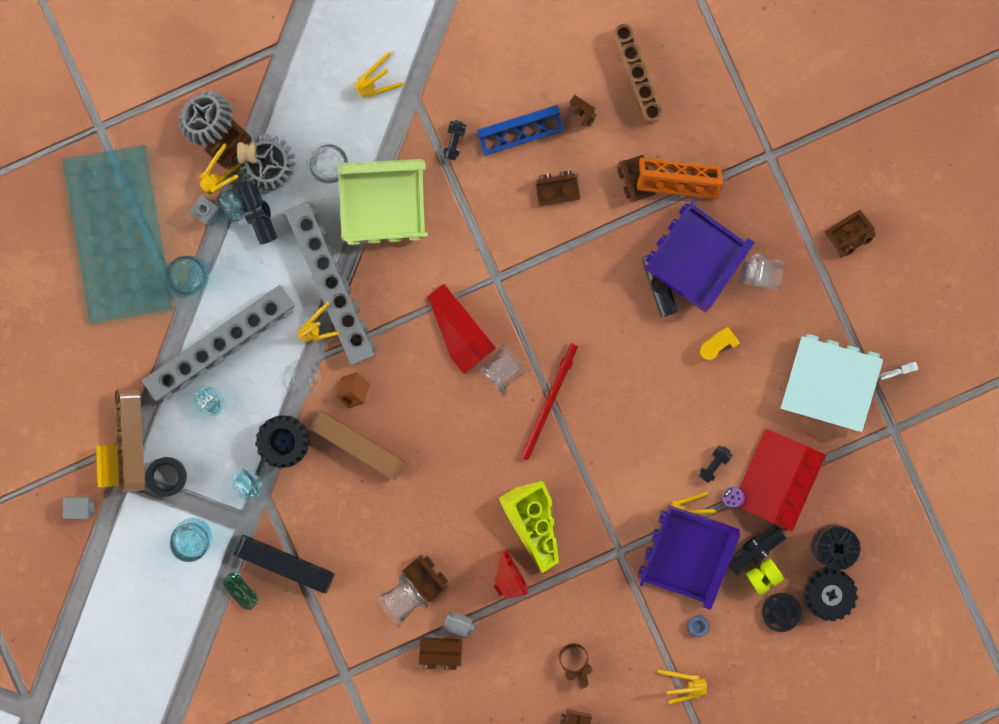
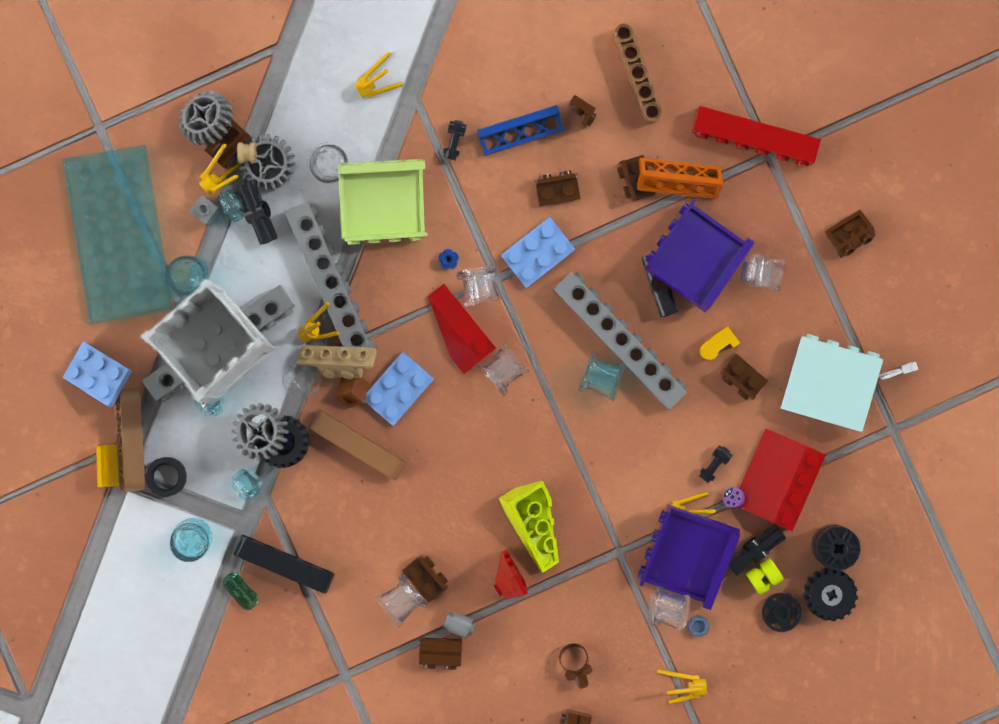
(78, 507): light grey brick -> none
(97, 374): none -> light blue plate
(209, 342): none -> white container
(253, 439): none -> light grey gear
(338, 361): none -> tan bracket
(398, 388): none -> light blue plate
(443, 259): none -> blue plate
(478, 285): none -> clear hat
(538, 252): none -> light blue plate
(566, 363): red bar -> none
(602, 377): none -> clear light blue hat
(668, 397): none -> light grey brick
(668, 609): none -> clear hat
(744, 377): none -> reddish brown bracket
(755, 135): none -> red brick

